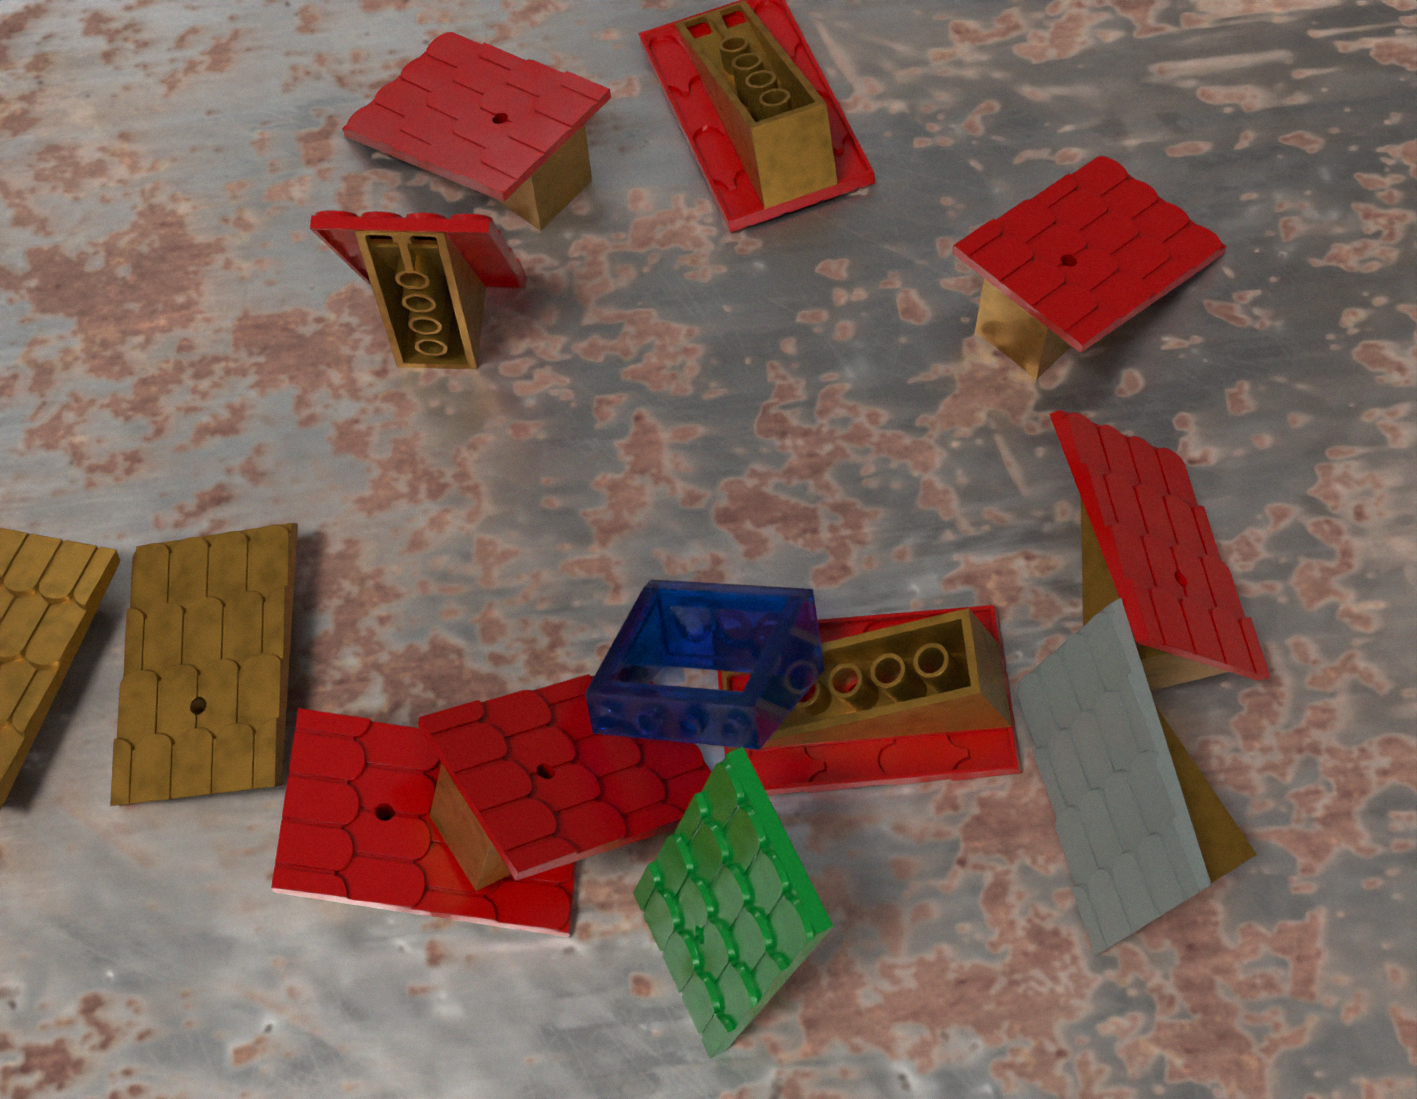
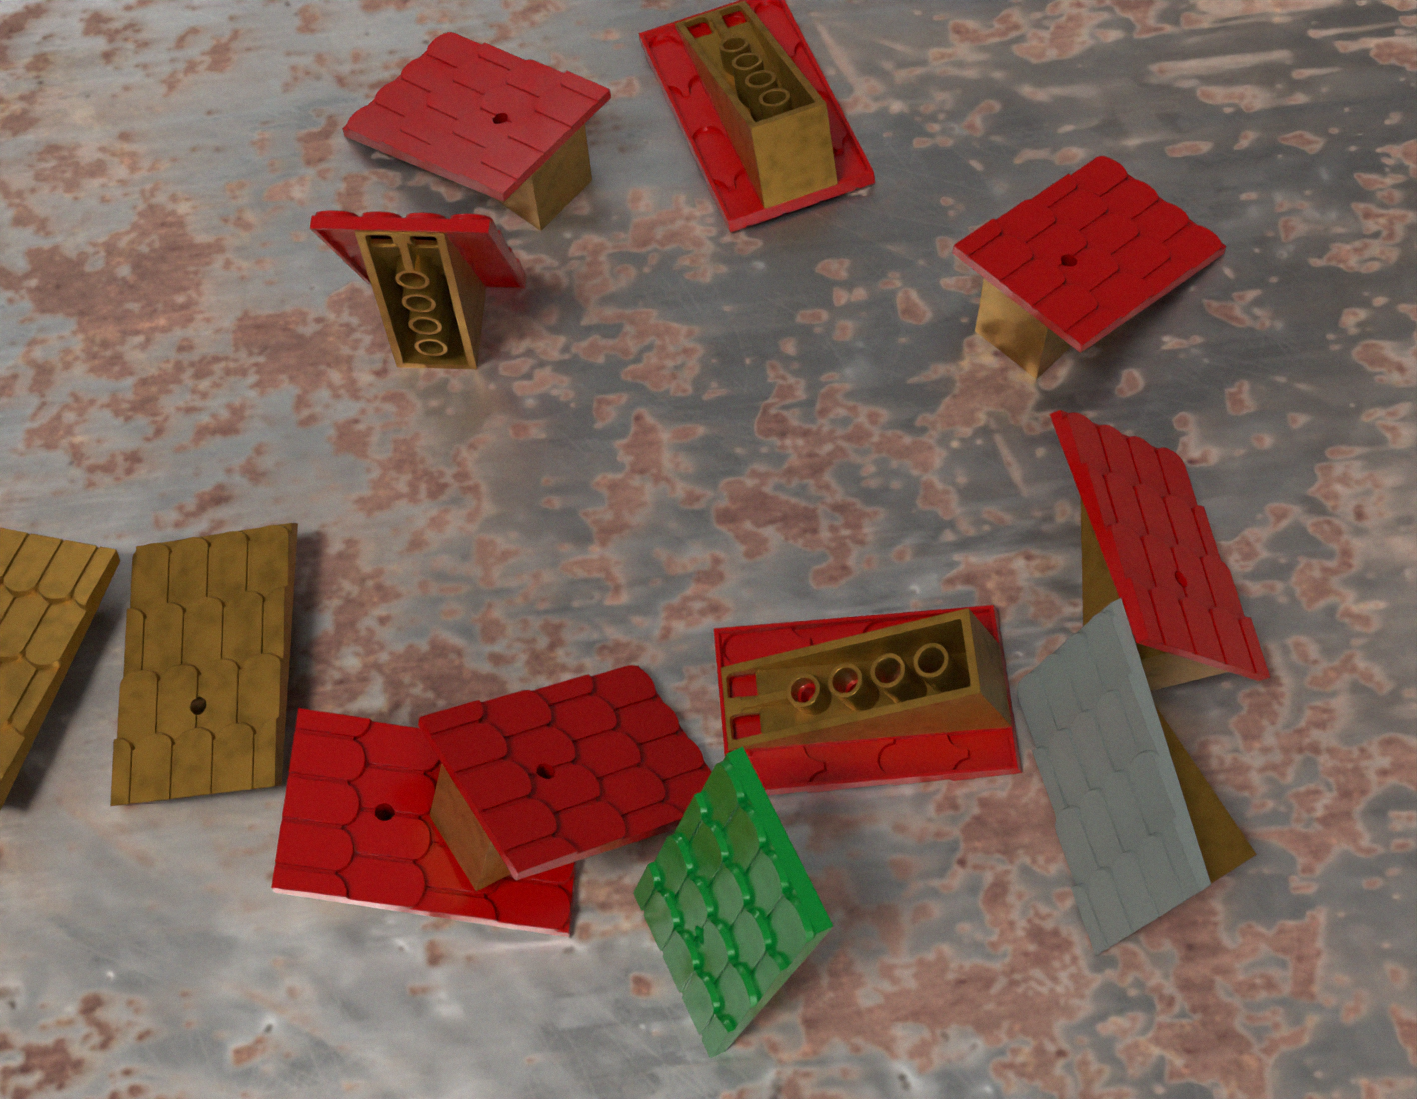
(709, 628): clear blue windscreen -> none

